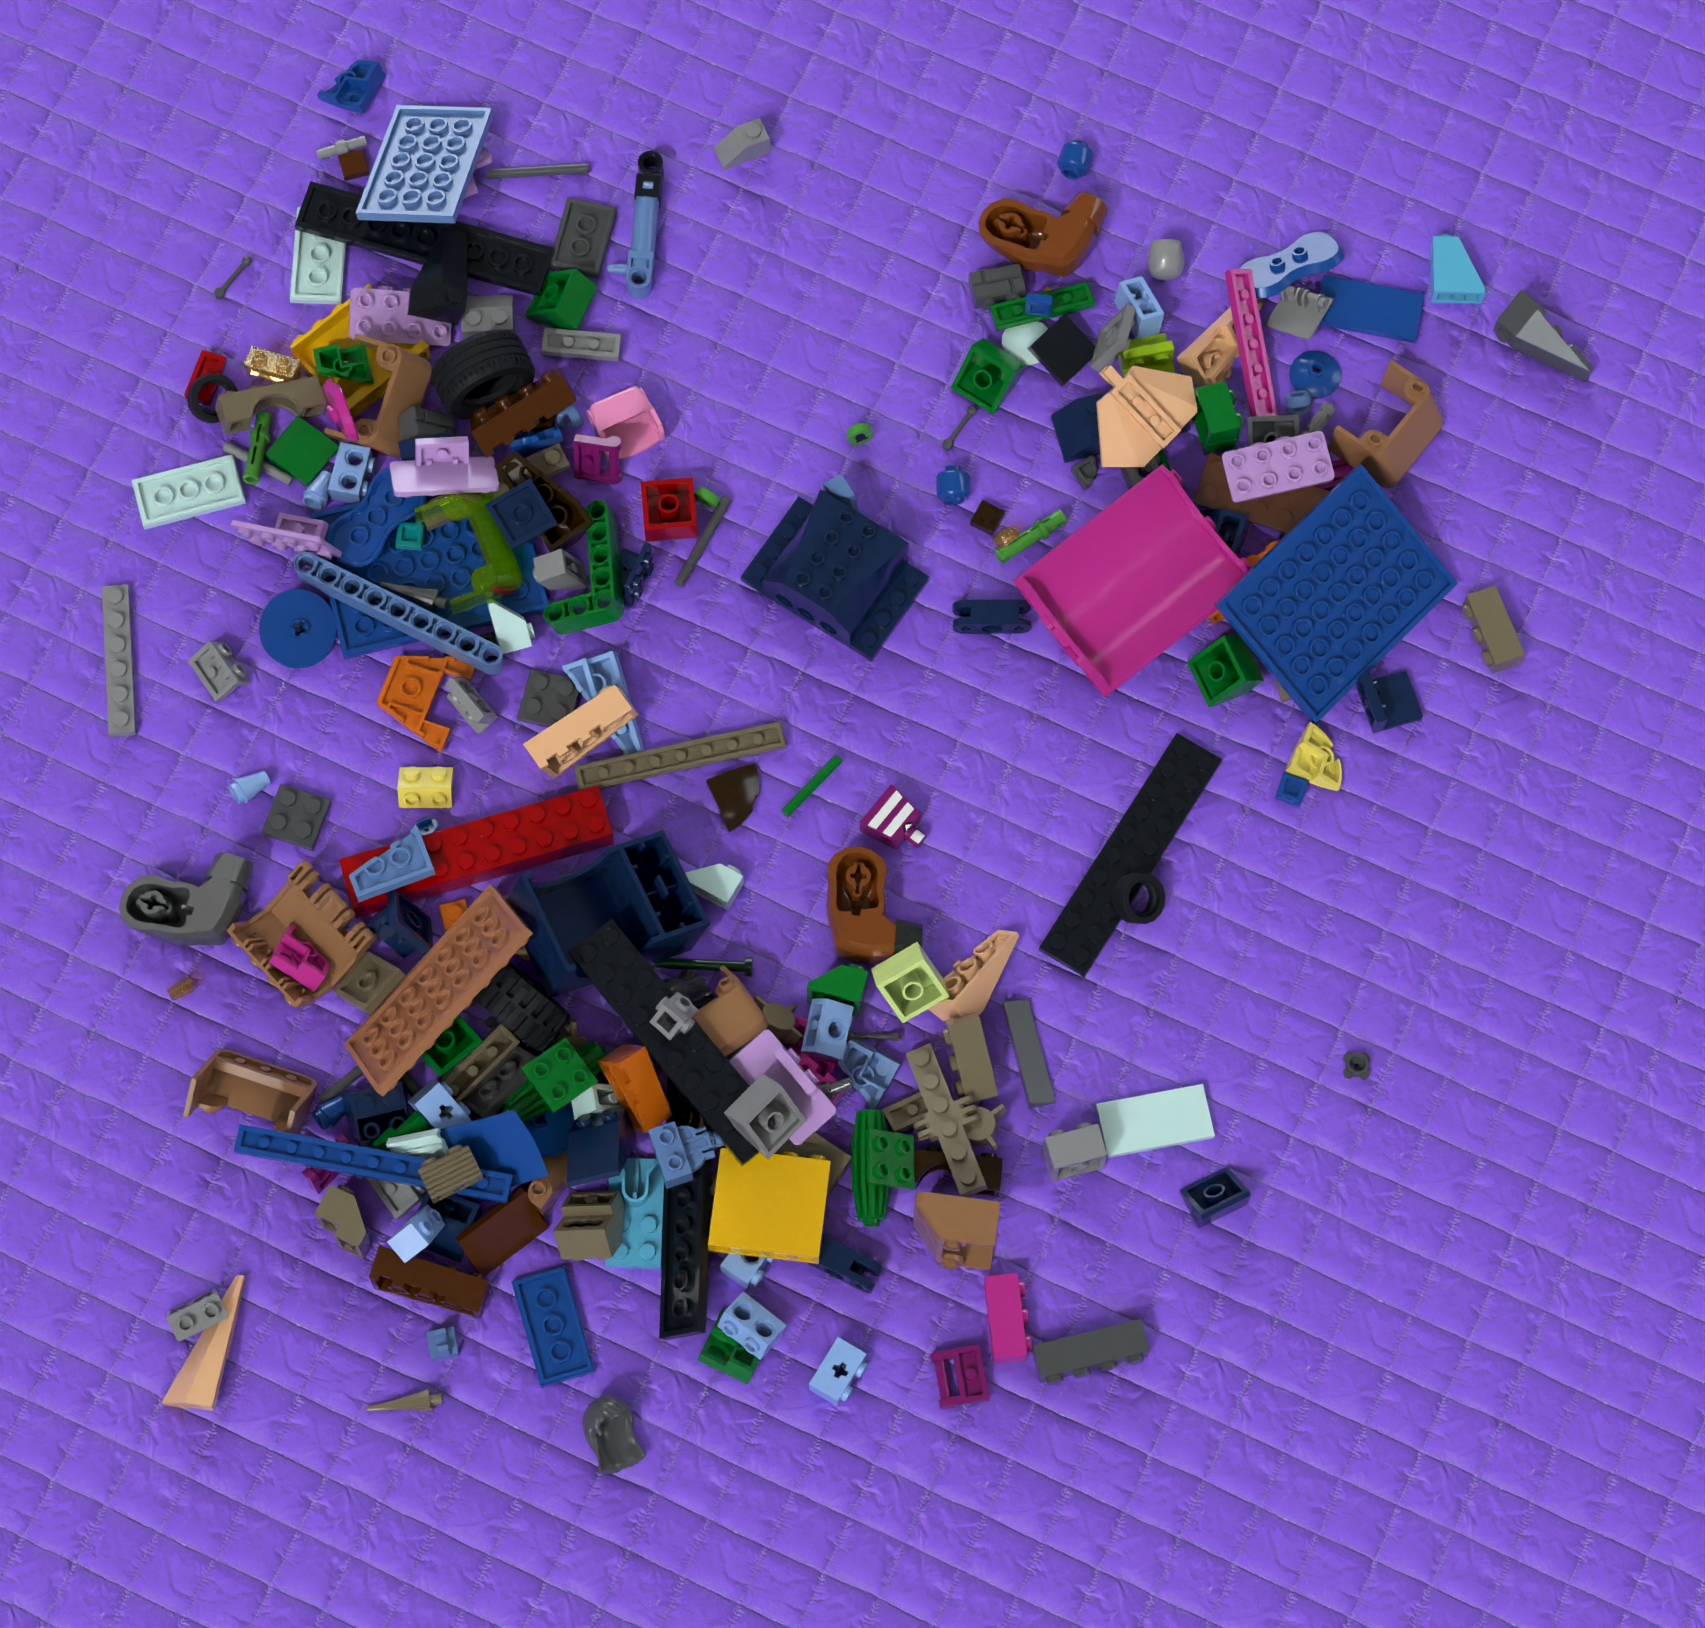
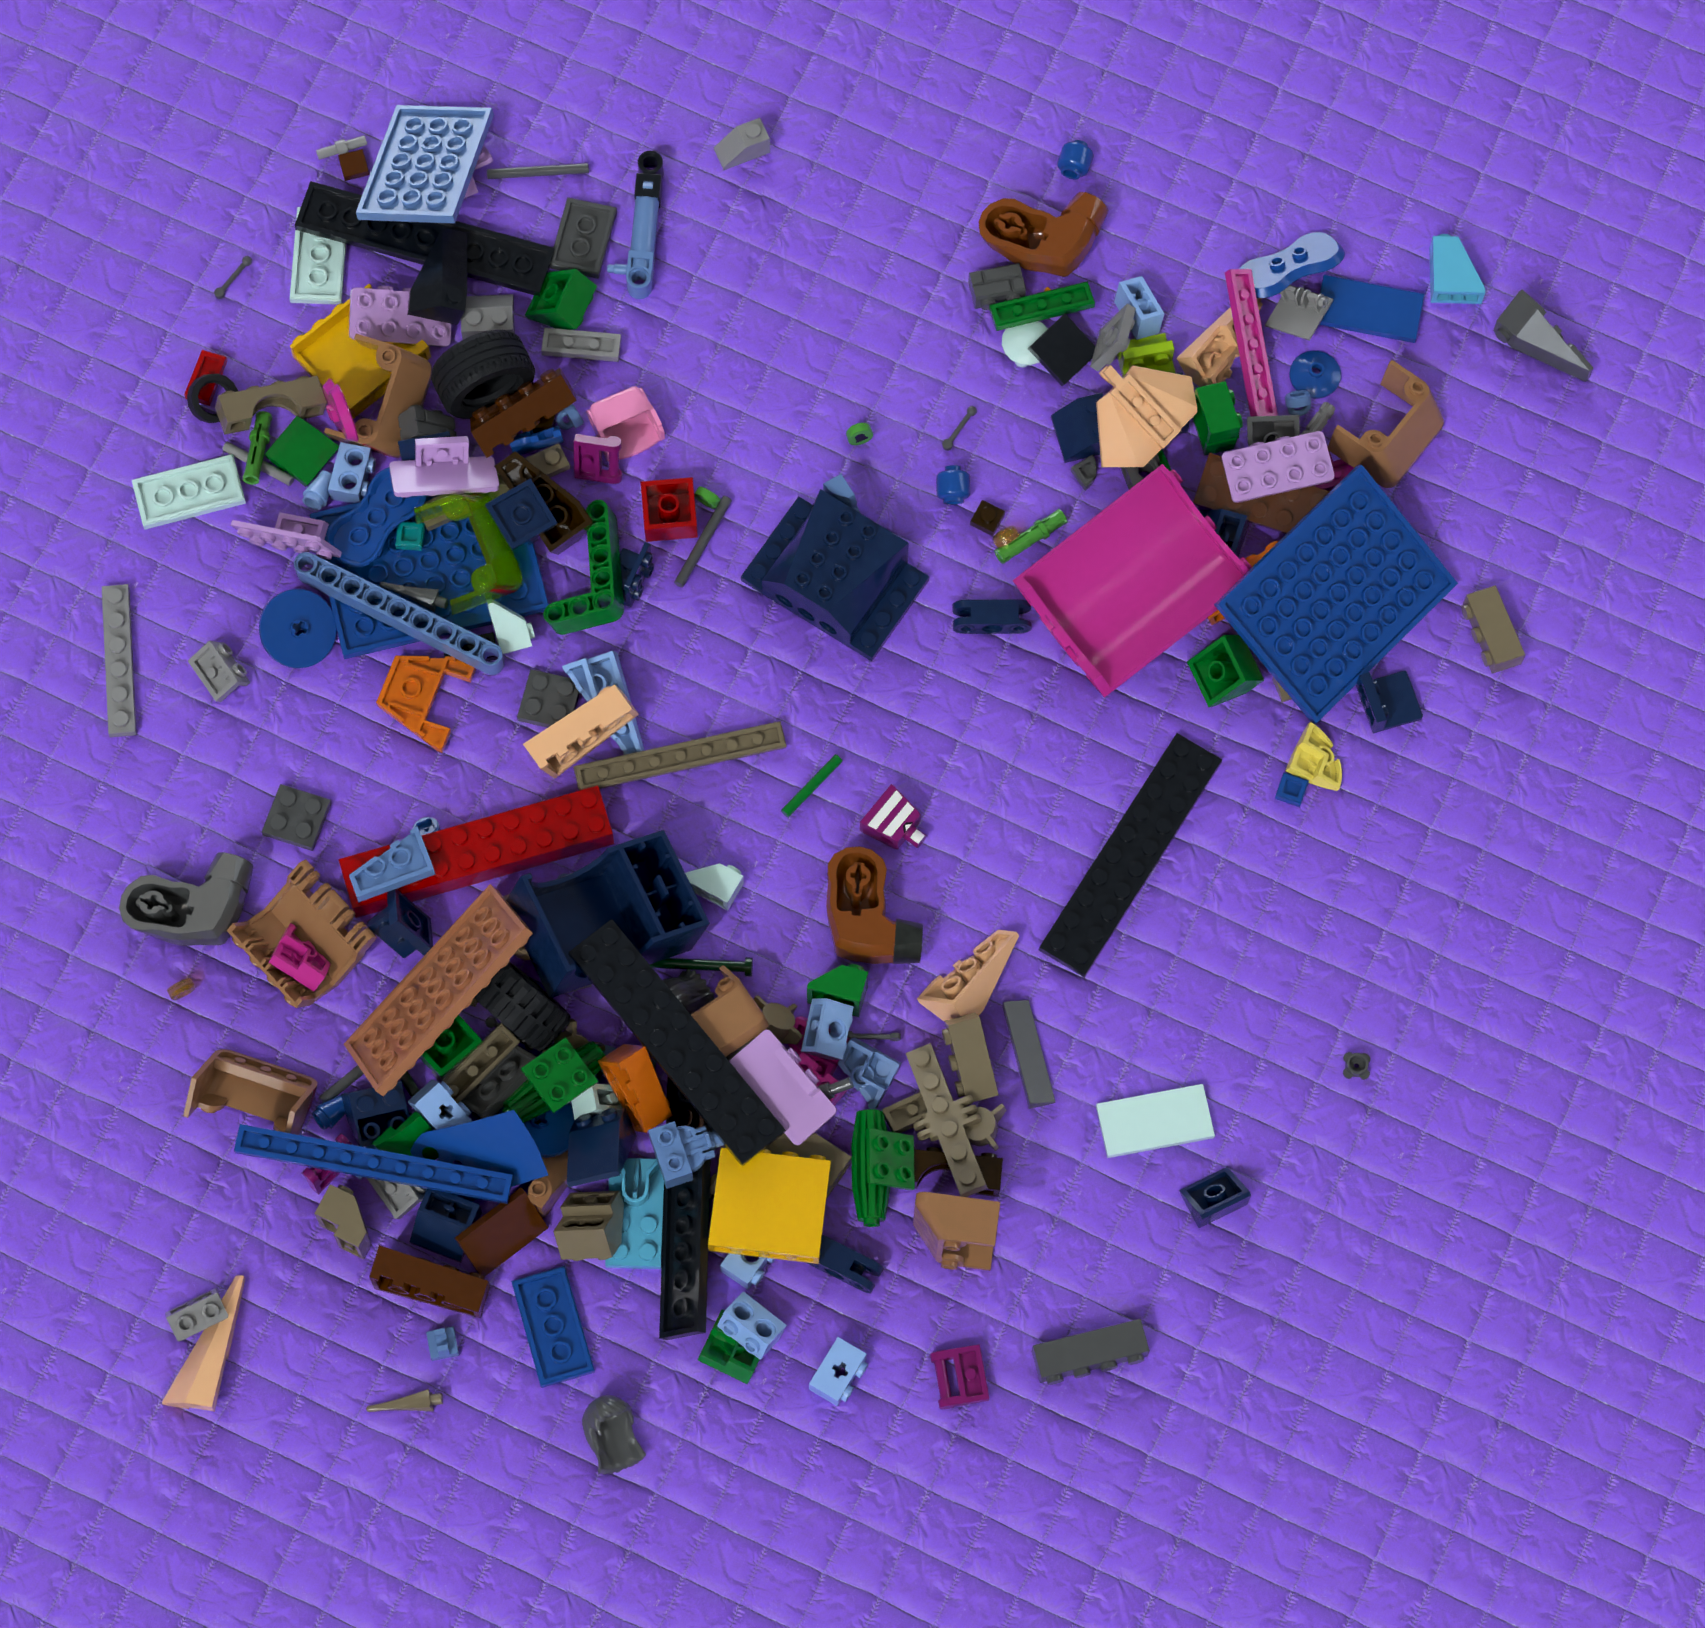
(247, 787): light blue cone -> none
(272, 365): clear yellow bracket -> none
(344, 363): green slope -> none
(355, 86): blue slope -> none
(369, 983): dark tan plate -> none
(416, 1233): light blue brick -> none
(419, 1144): light aqua plate -> none
(425, 787): light yellow bracket -> none
(450, 1173): dark tan brick -> none
(451, 912): orange plate -> none
(470, 704): light grey bracket -> none
(559, 571): light grey slope -> none
(674, 1015): light grey brick -> none
(735, 794): dark brown brick -> none
(765, 1115): light grey slope -> none
(910, 982): yellowish green brick -> none
(987, 375): green slope -> none
(1006, 1318): dark pink brick -> none
(1038, 304): blue tile -> none
(1074, 1151): light grey brick -> none
(1156, 898): black tyre -> none
(1165, 259): light grey helmet -> none

